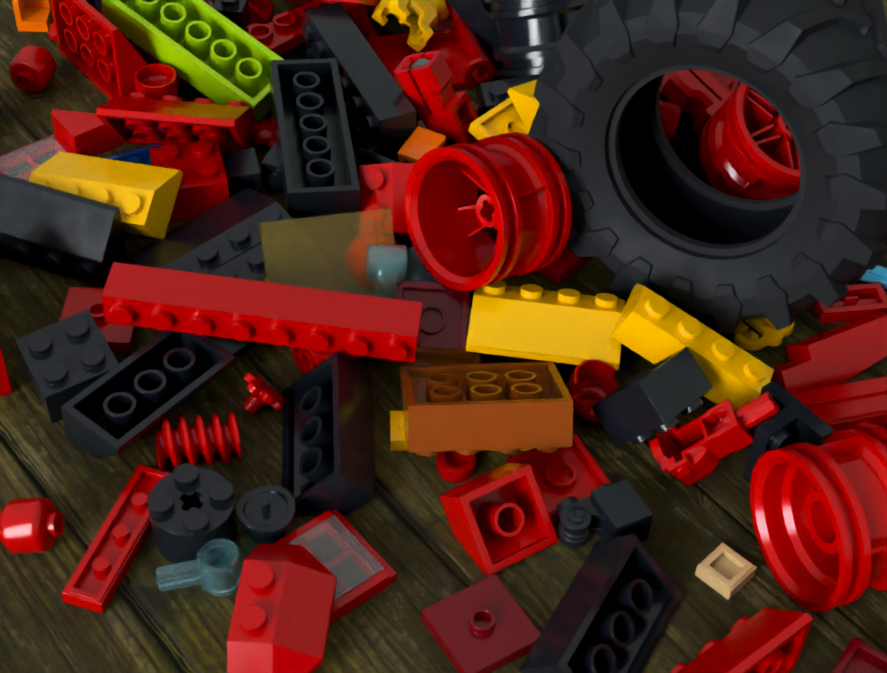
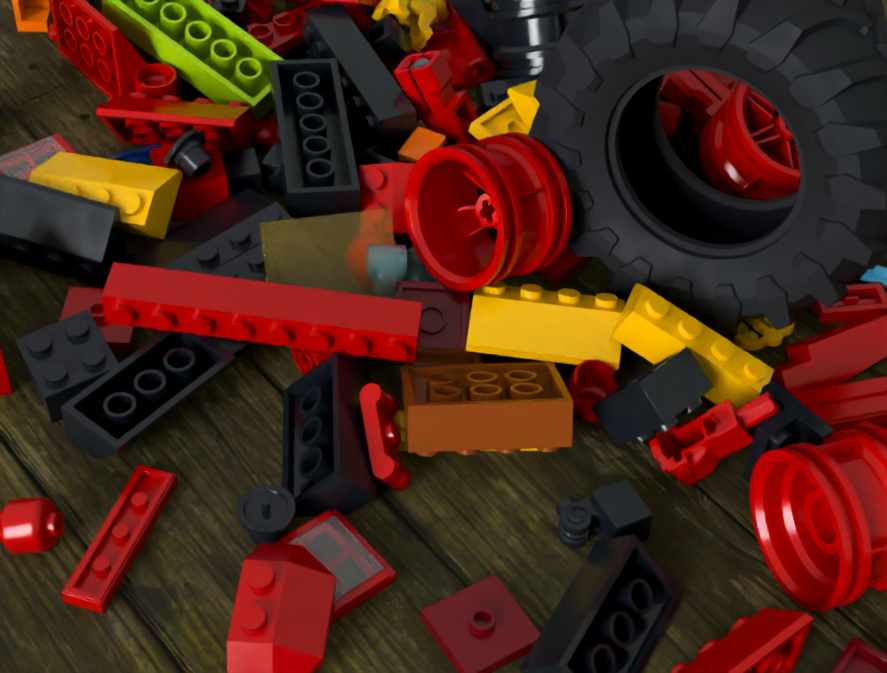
(32, 69): red head -> none
(83, 132): red slope -> none
(190, 155): none -> black piece
(190, 511): black brick -> none
(198, 441): red piece -> none
(205, 570): clear light blue axle -> none
(261, 394): red plant -> none
(383, 436): none -> red plate
(389, 42): none -> black brick
(455, 466): red tile -> none
(500, 517): red slope -> none
(563, 473): red tile -> none
(725, 571): tan tile -> none

